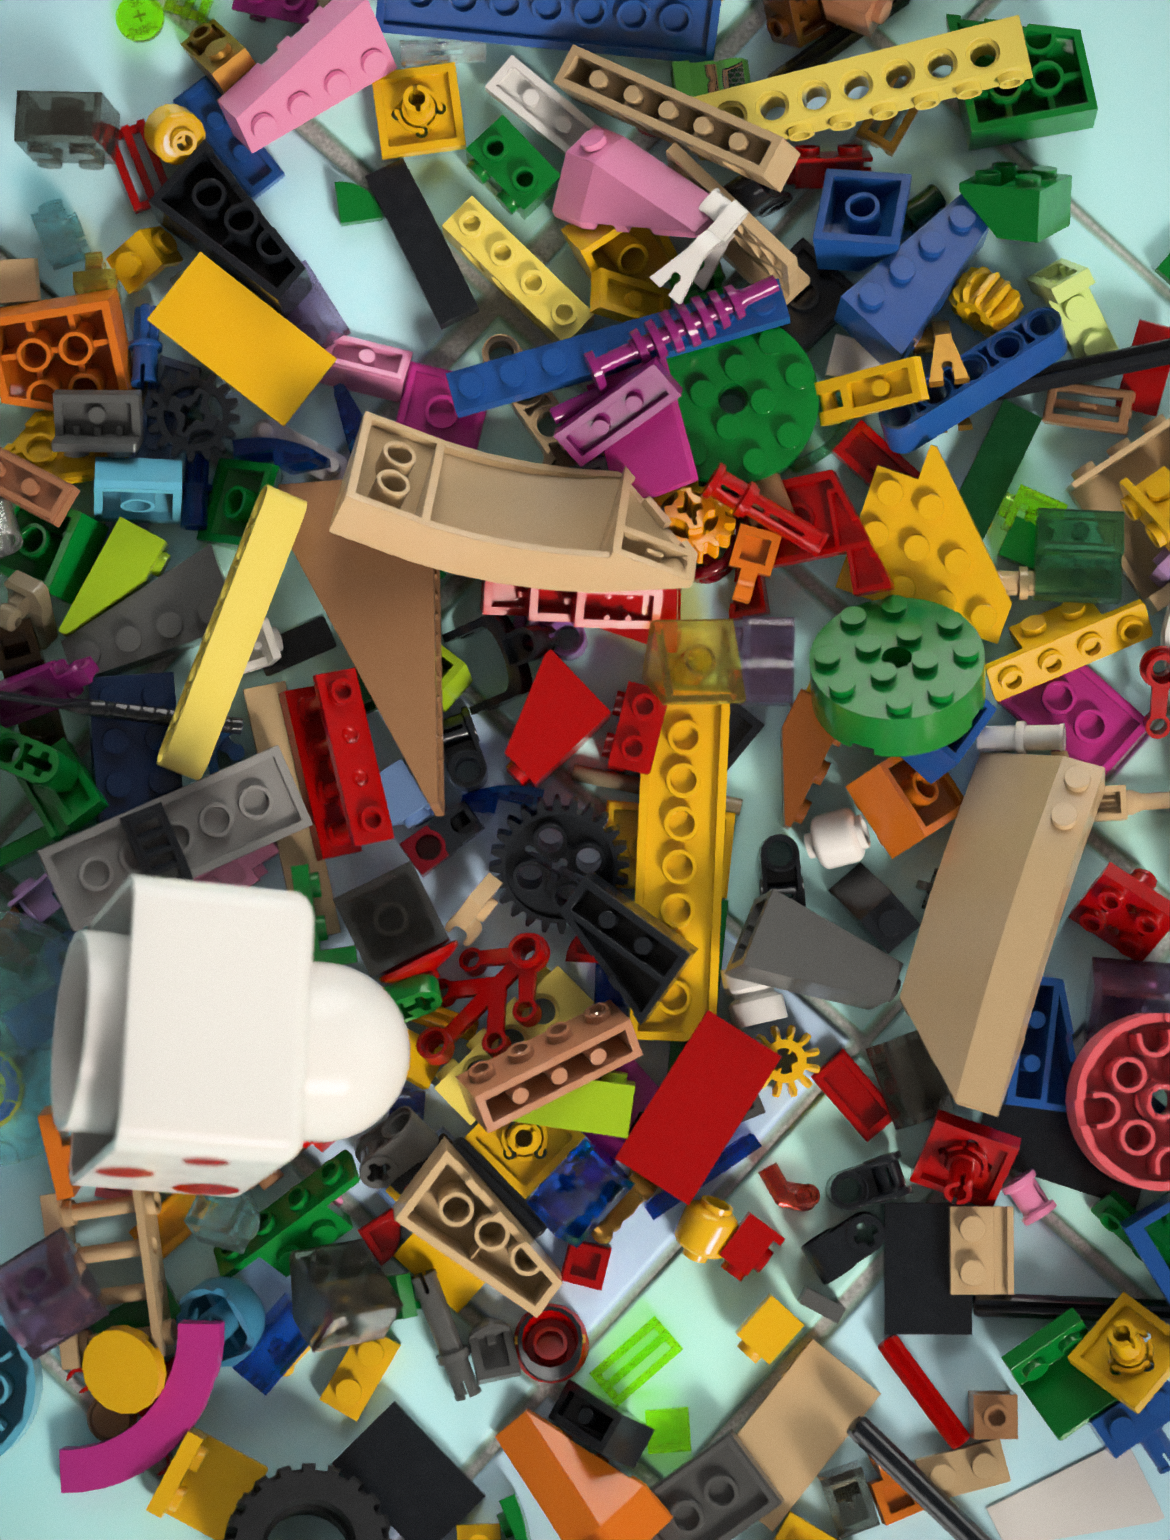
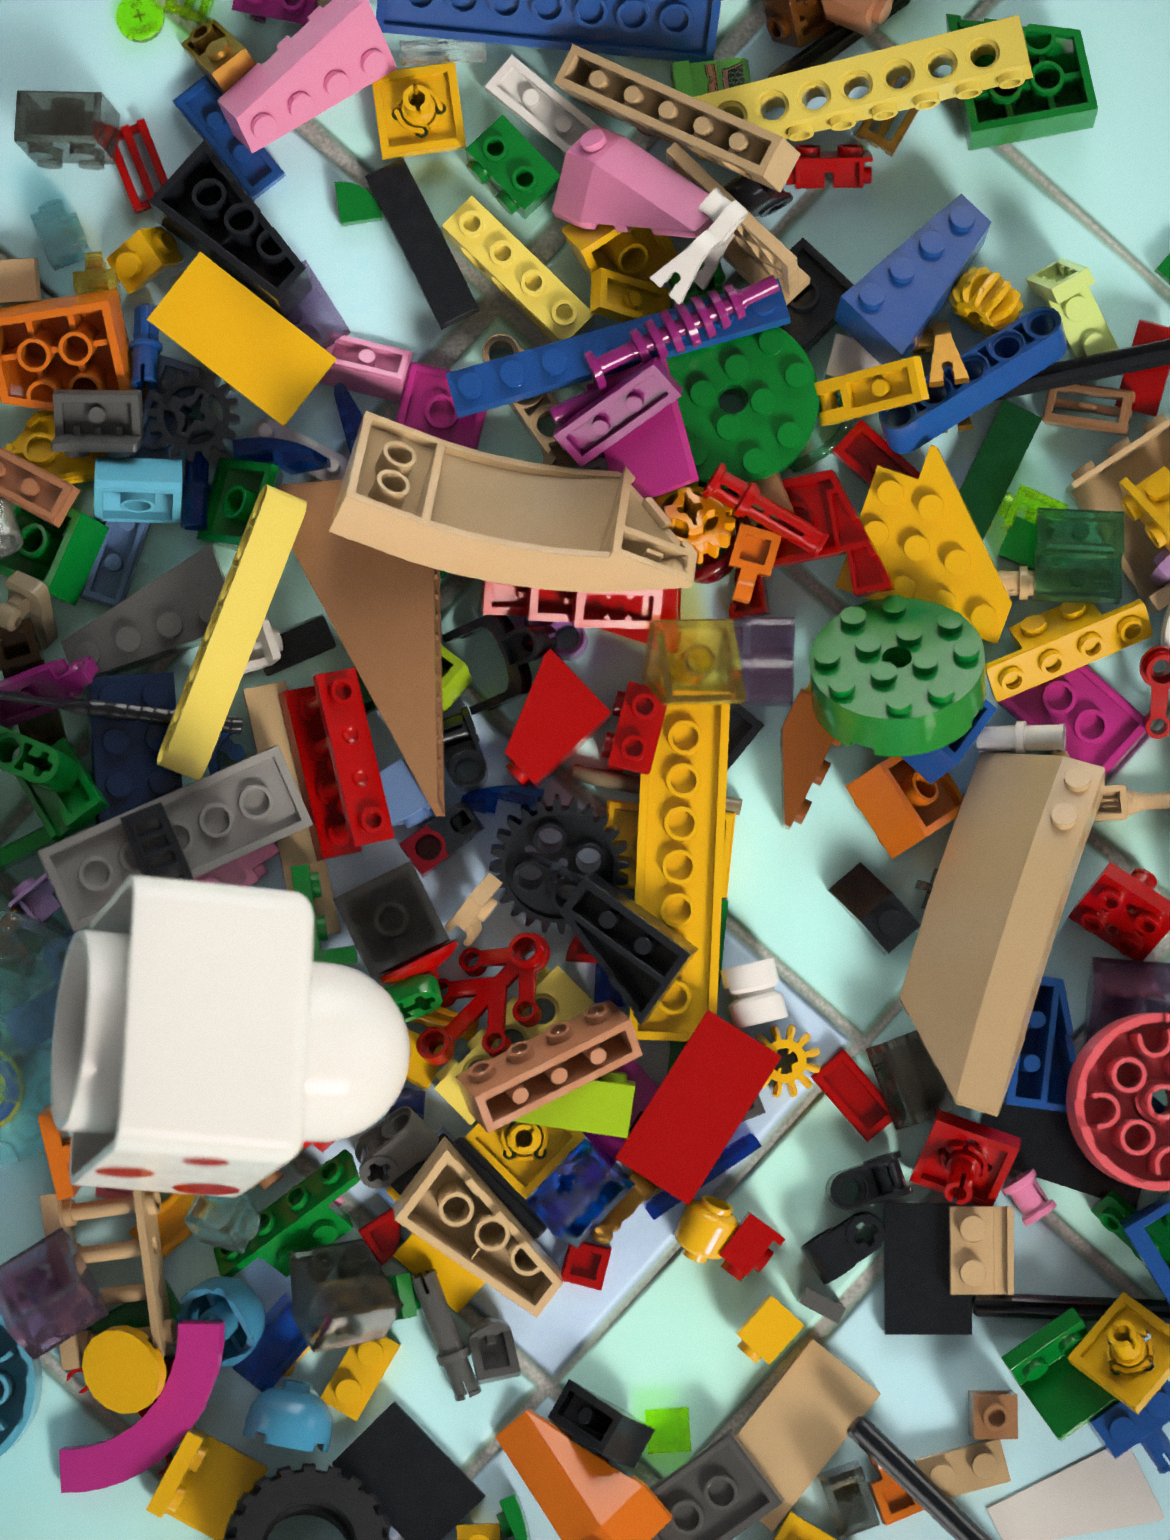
(108, 1423): medium nougat piece -> none
(121, 569): lime slope -> none
(173, 133): yellow head -> none
(290, 1418): none -> dark azure cylinder
(552, 1344): red piece -> none
(664, 1336): clear neon green tile -> none
(784, 878): black piece -> none
(789, 1194): clear red arm -> none
(811, 956): dark grey slope -> none
(837, 838): white head -> none
(859, 218): blue slope -> none
(922, 207): dark green pin -> none
(923, 1391): red axle -> none
(1020, 202): green slope -> none

